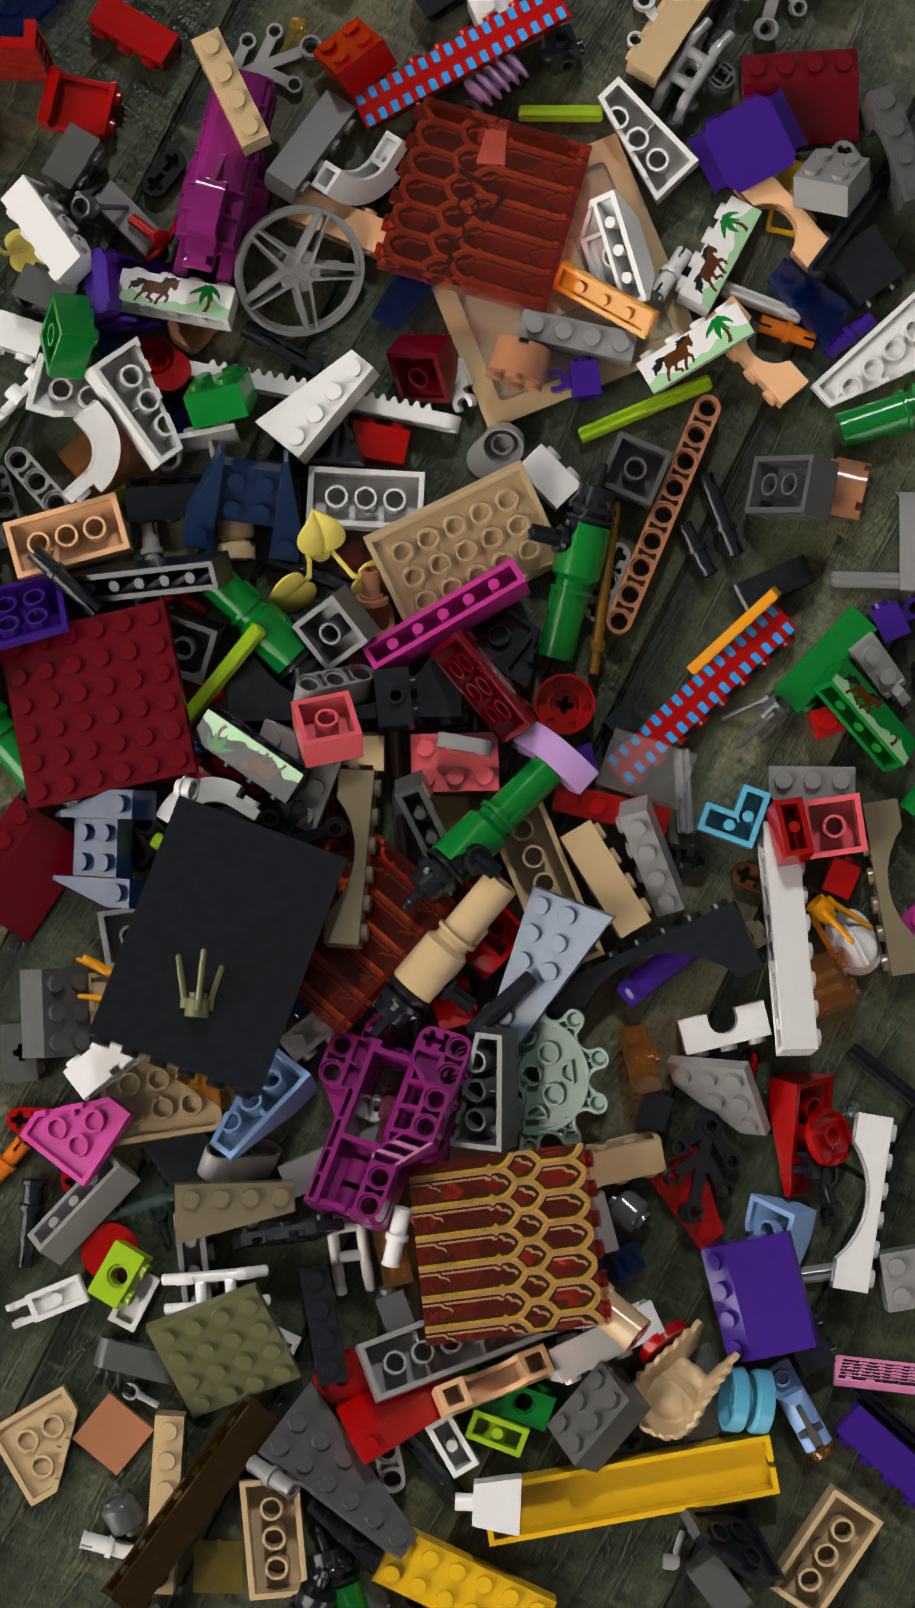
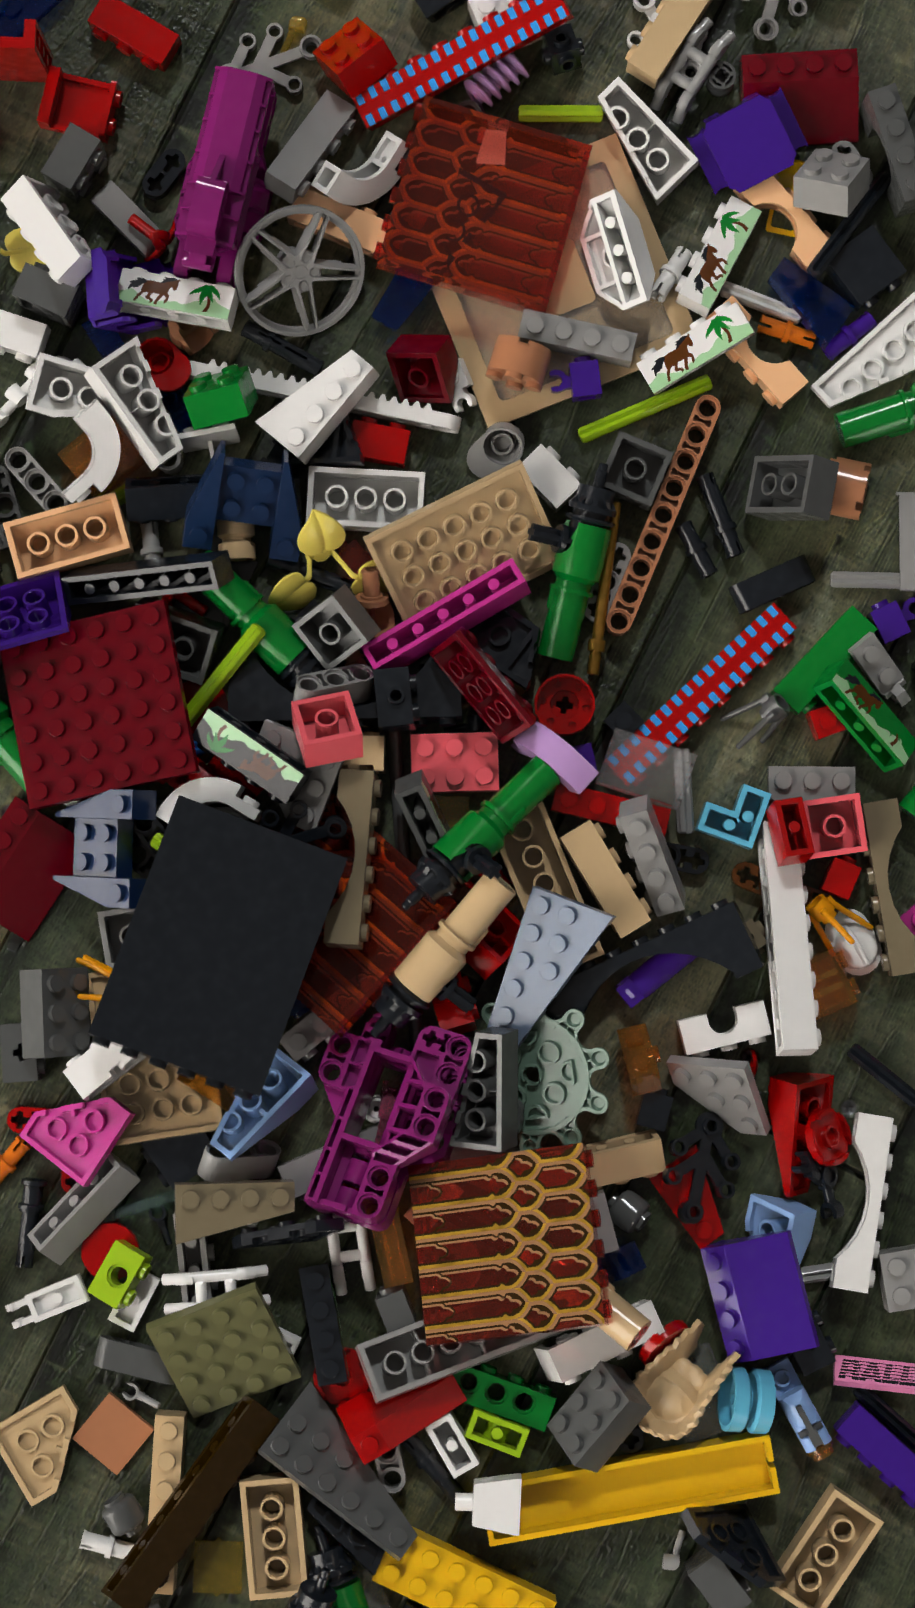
(55, 572): black pin -> none
(68, 336): green brick -> none
(88, 207): dark grey plant -> none
(186, 787): white plate -> none
(197, 1003): olive plant -> none
(231, 91): tan brick -> none
(273, 1477): light grey pin -> none
(396, 1236): white pin -> none
(464, 744): light grey beam -> none
(481, 1387): light nougat arch -> none
(501, 1003): black axle -> none
(605, 300): light orange tile -> none
(734, 630): light orange tile -> none

